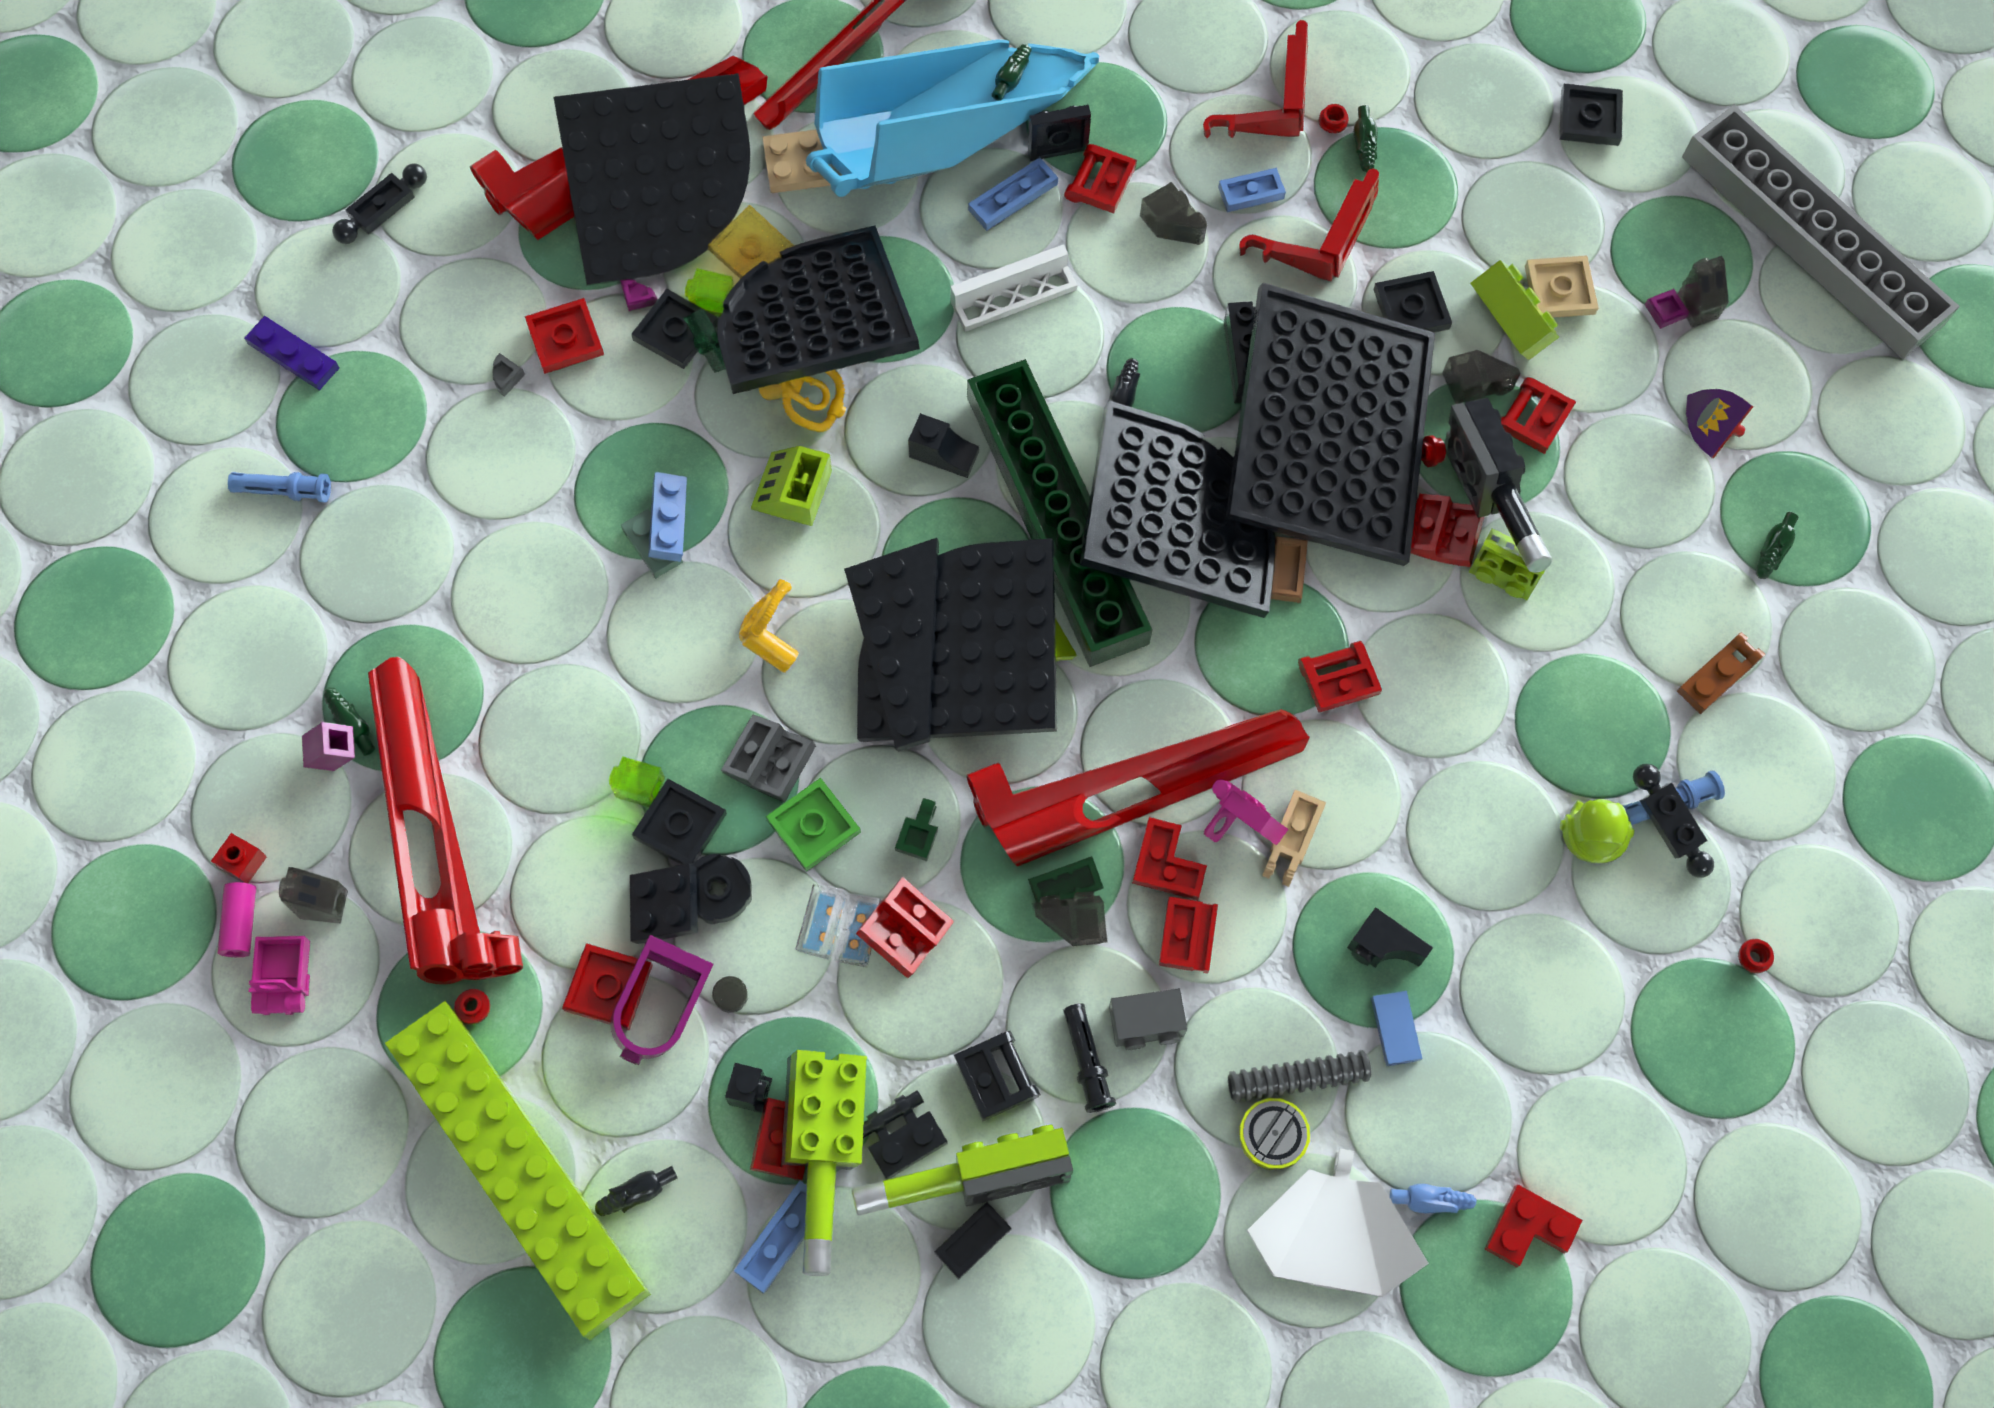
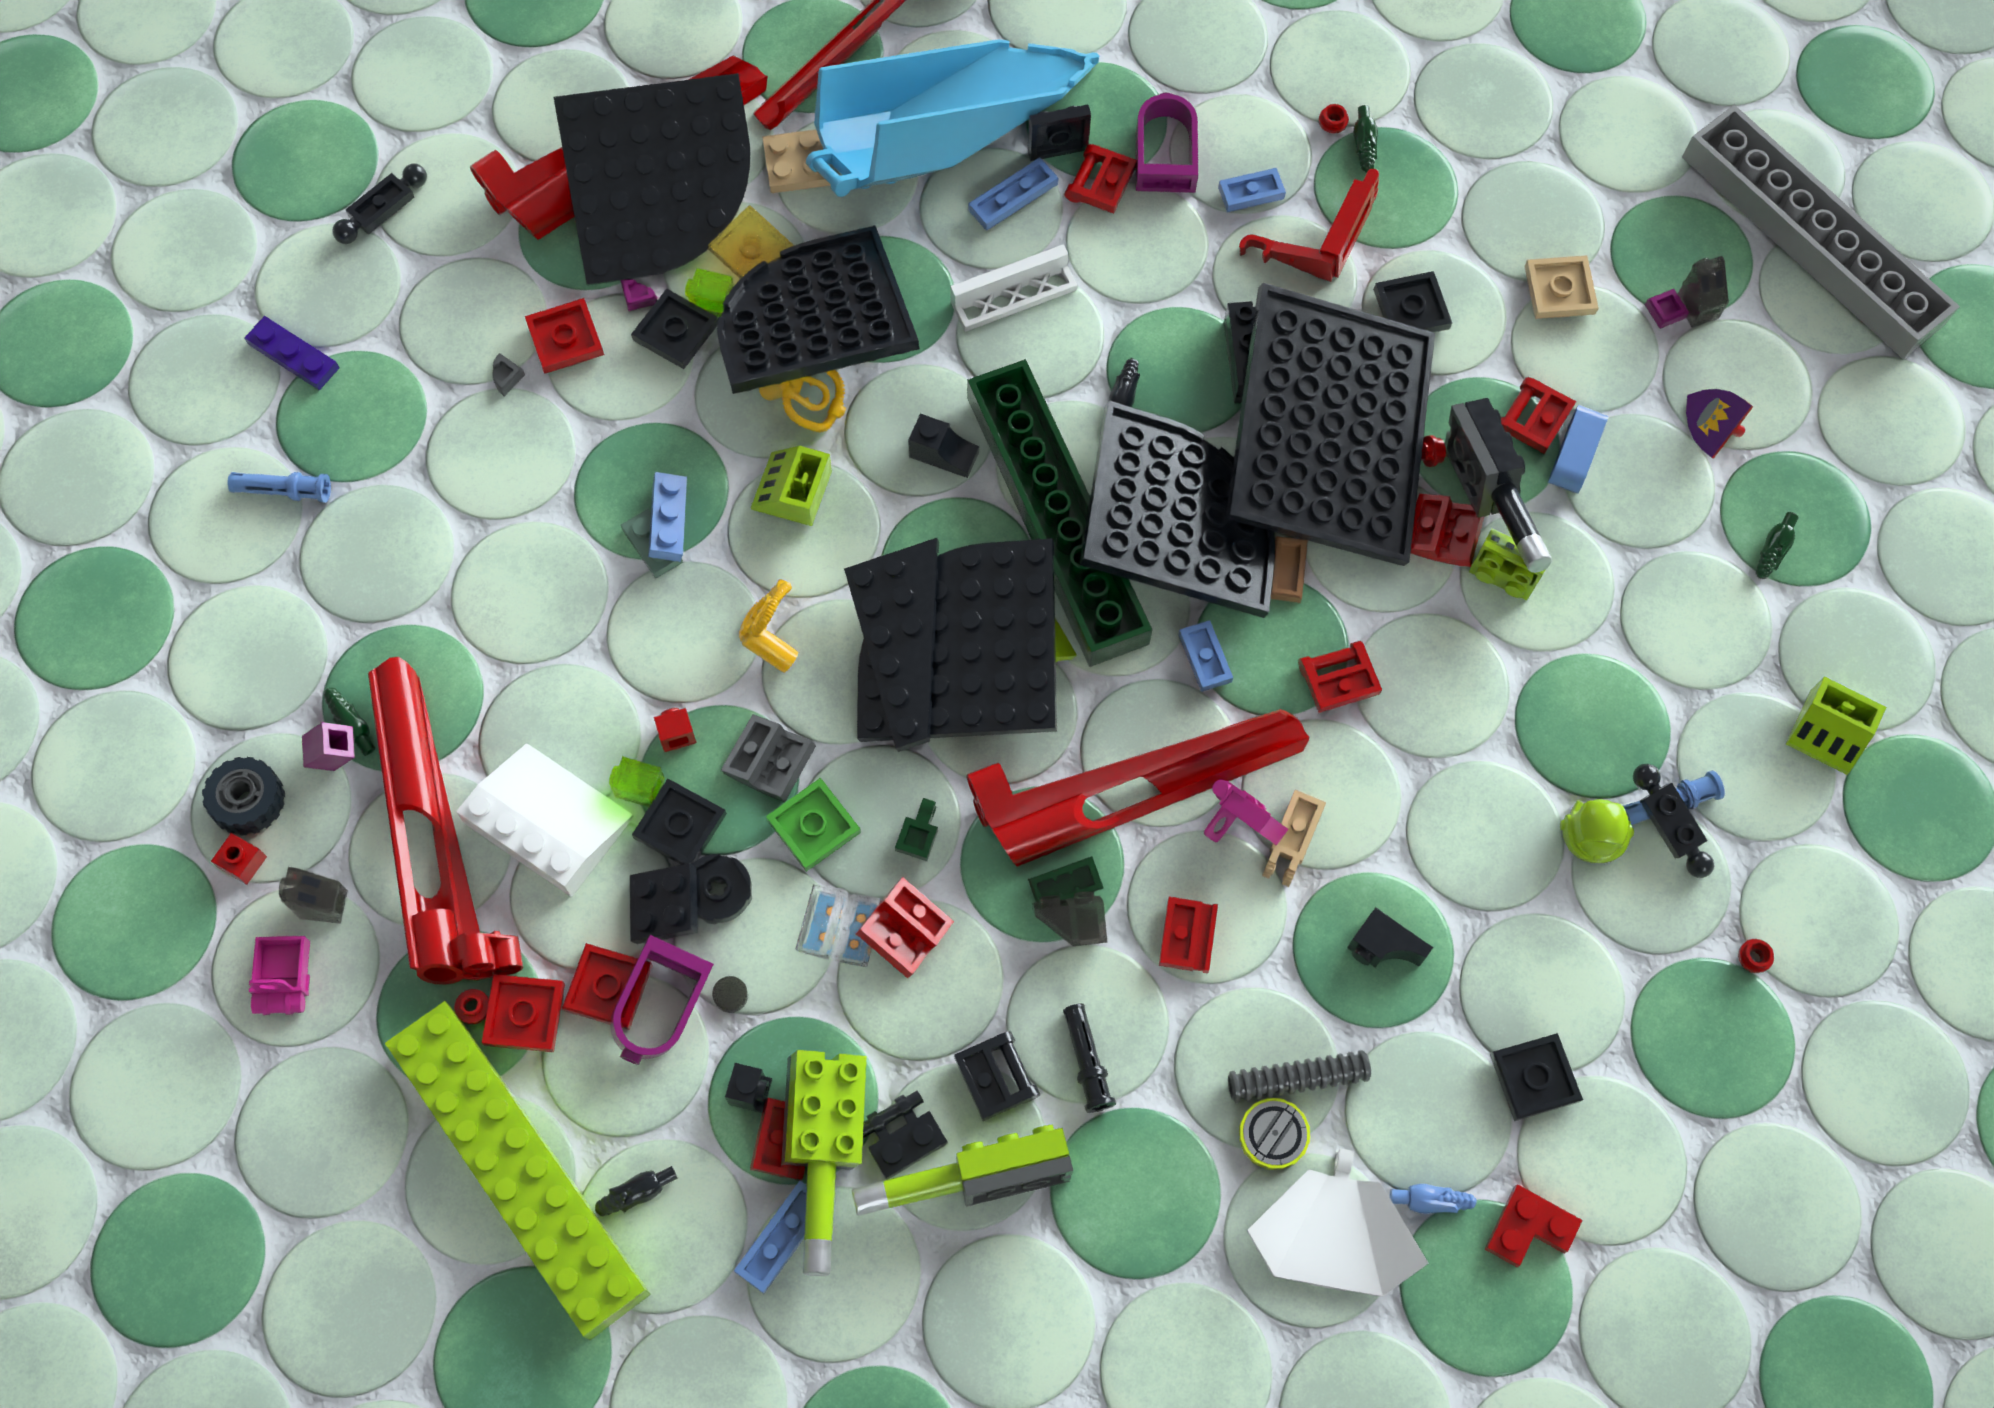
(233, 780): none -> black wheel
(236, 920): dark pink piece -> none
(523, 1013): none -> red plate
(545, 818): none -> white slope
(674, 729): none -> red plate
(705, 338): clear green plate -> none
(972, 1240): black tile -> none
(1011, 72): dark green piece -> none
(1148, 1019): dark grey brick -> none
(1160, 869): red plate -> none
(1167, 176): none -> magenta window
(1172, 217): clear smoke slope -> none
(1205, 656): none -> medium blue plate
(1275, 121): red hinge -> none
(1396, 1028): medium blue tile -> none
(1478, 375): clear smoke slope -> none
(1516, 309): lime brick -> none
(1536, 1077): none -> black plate
(1578, 449): none -> medium blue beam
(1591, 114): black plate -> none
(1720, 673): dark orange plate -> none
(1835, 725): none -> lime slope

